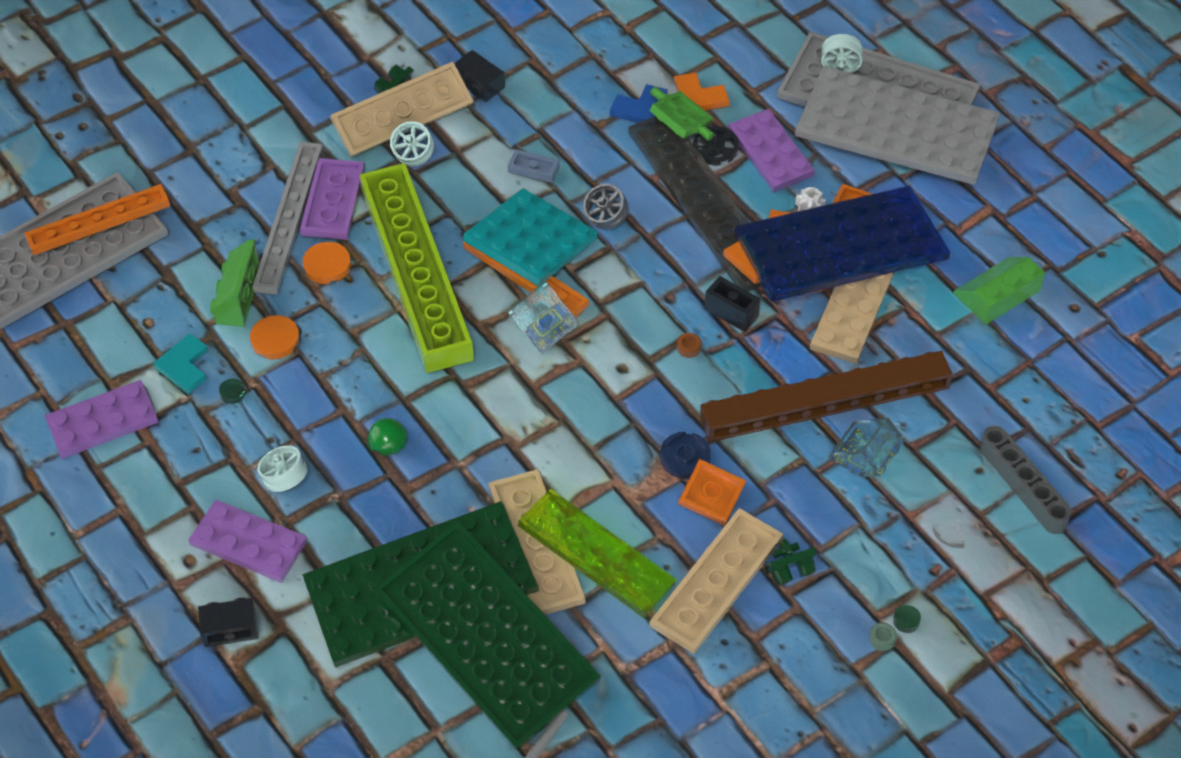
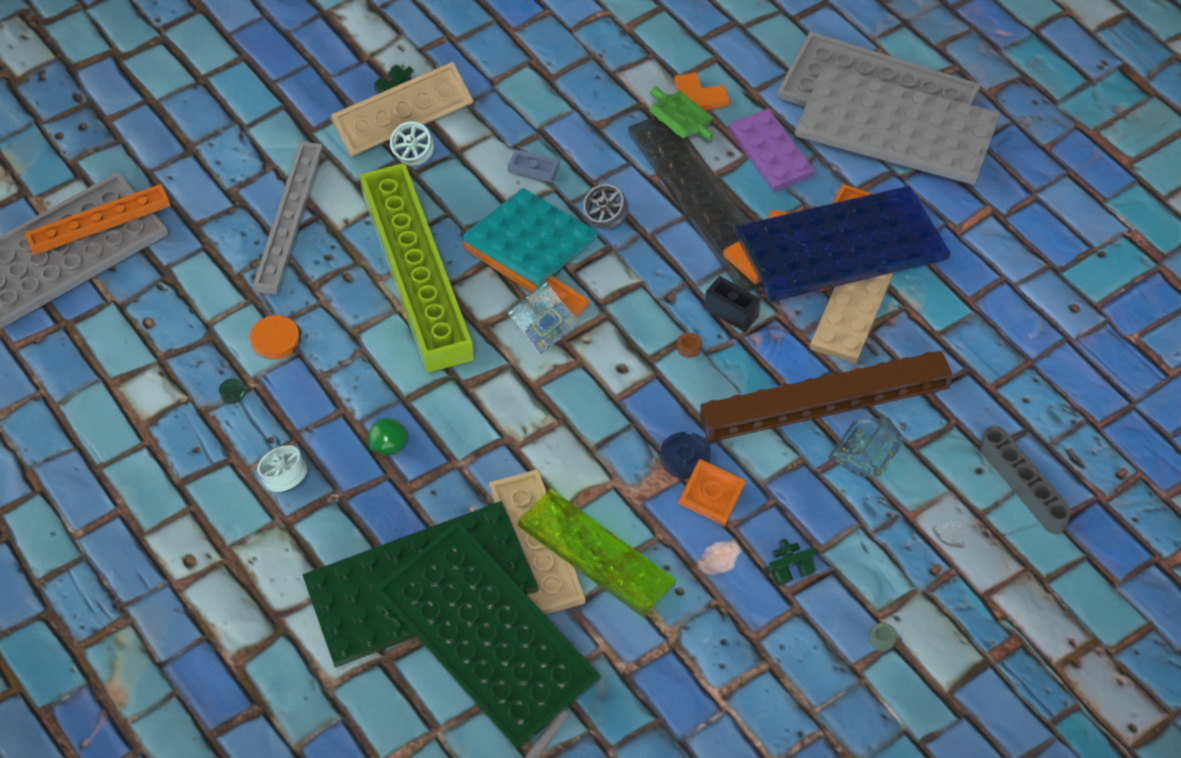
(101, 419): medium lavender plate -> none
(178, 363): teal tile -> none
(228, 622): black brick -> none
(236, 286): bright green slope -> none
(248, 541): medium lavender plate -> none
(326, 262): orange tile -> none
(332, 199): medium lavender plate -> none
(480, 75): black brick -> none
(635, 109): blue tile -> none
(716, 146): black piece -> none
(716, 581): tan plate -> none
(809, 198): white gear -> none
(841, 48): light aqua wheel -> none
(906, 619): clear green tile -> none
(1001, 287): bright green slope -> none

